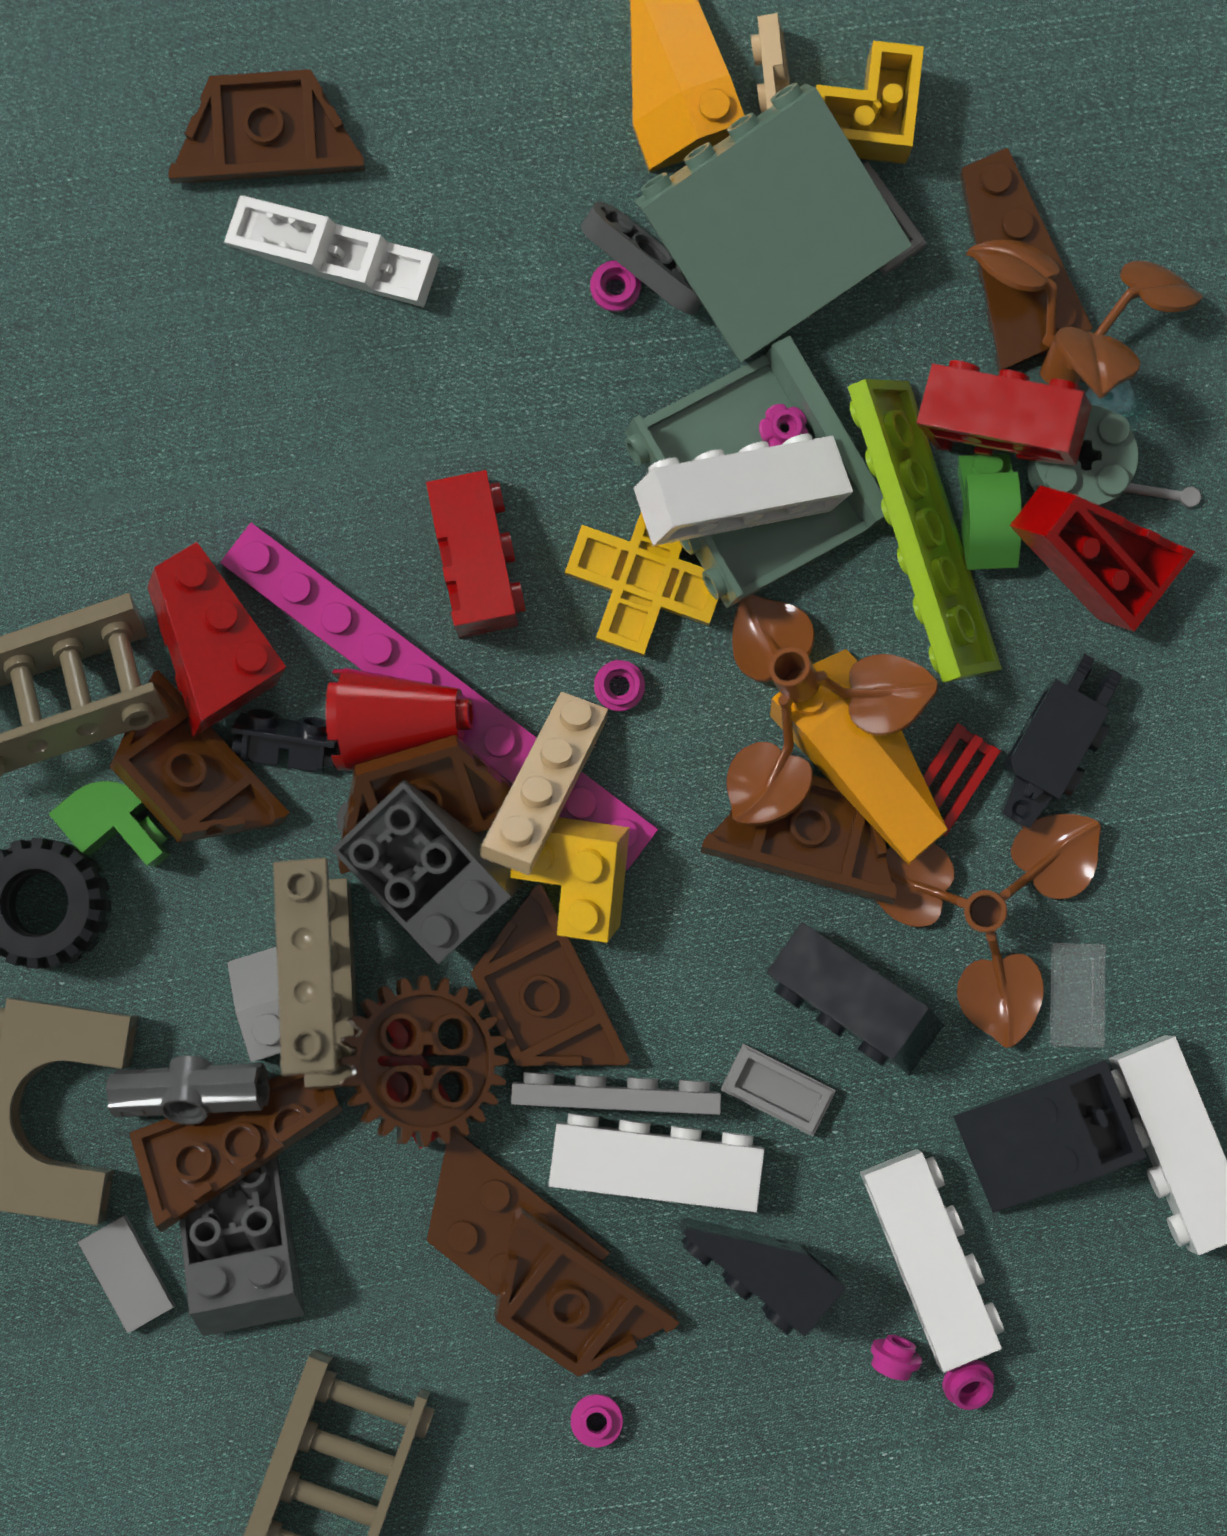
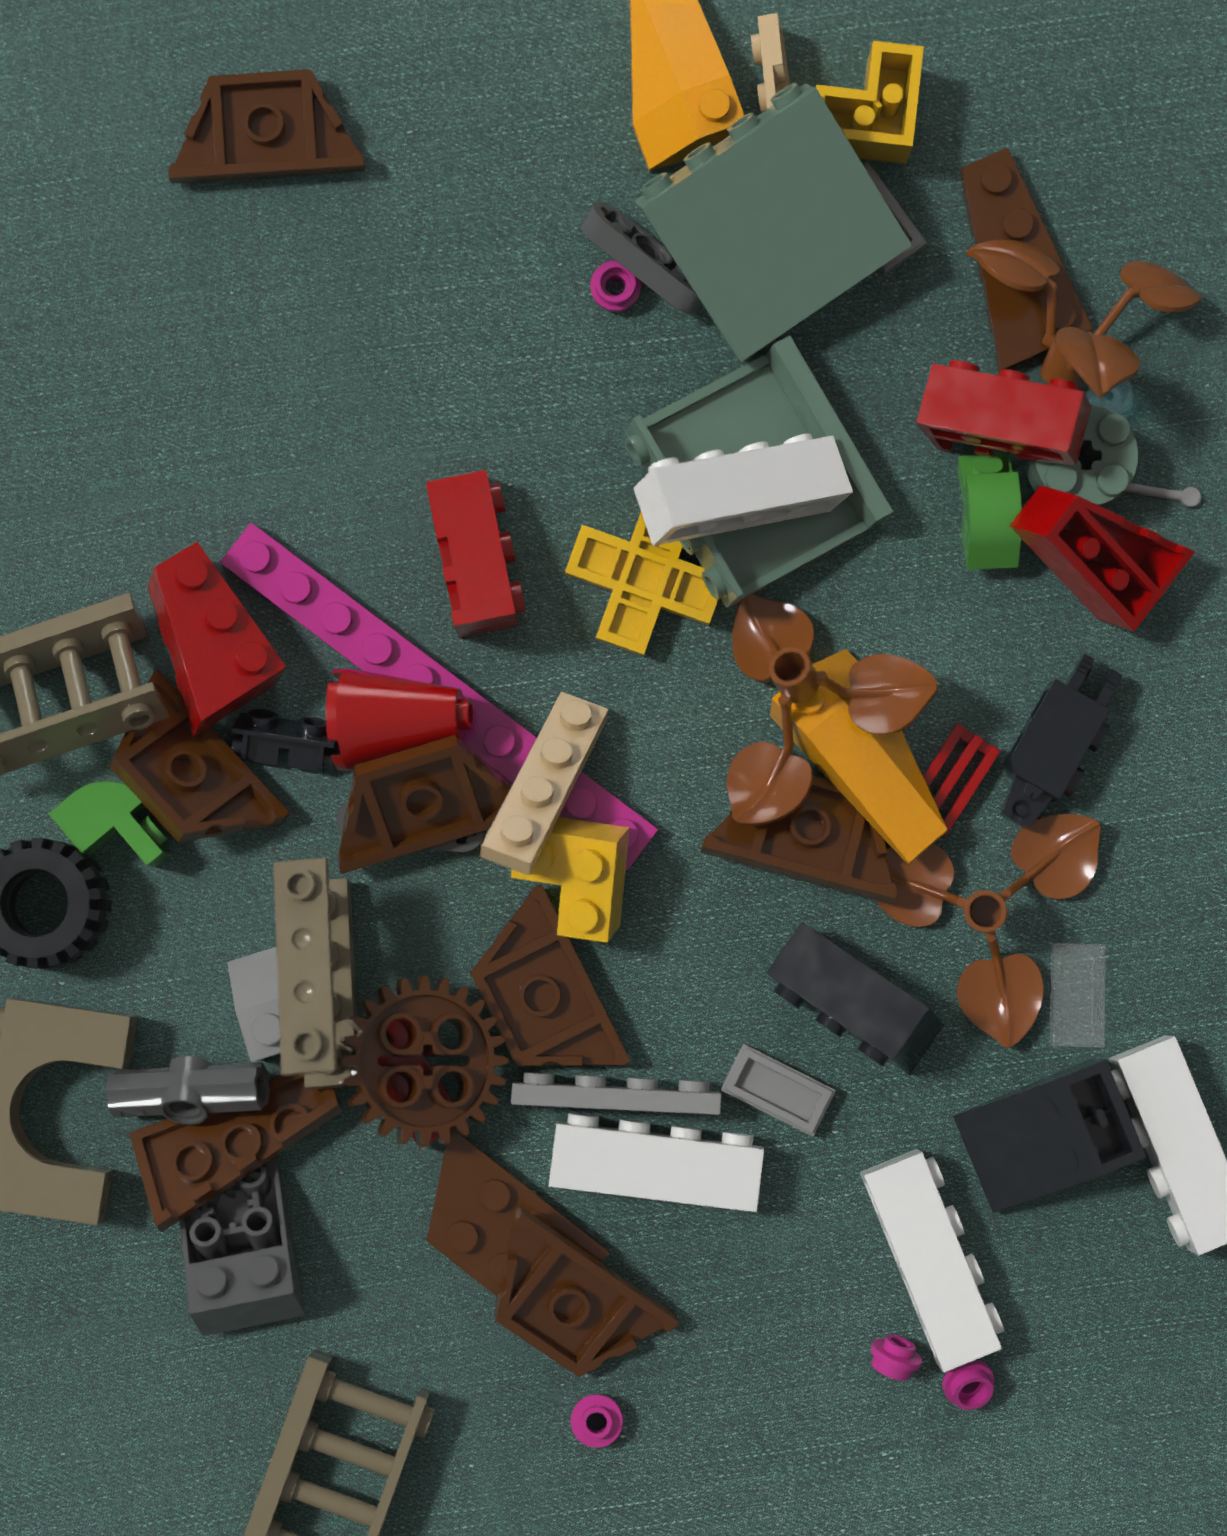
(126, 1274): light grey tile -> none
(331, 250): white slope -> none
(426, 869): dark grey slope -> none
(616, 669): dark pink plate -> none
(775, 1270): black slope -> none
(779, 414): dark pink plate -> none
(924, 529): lime plate -> none

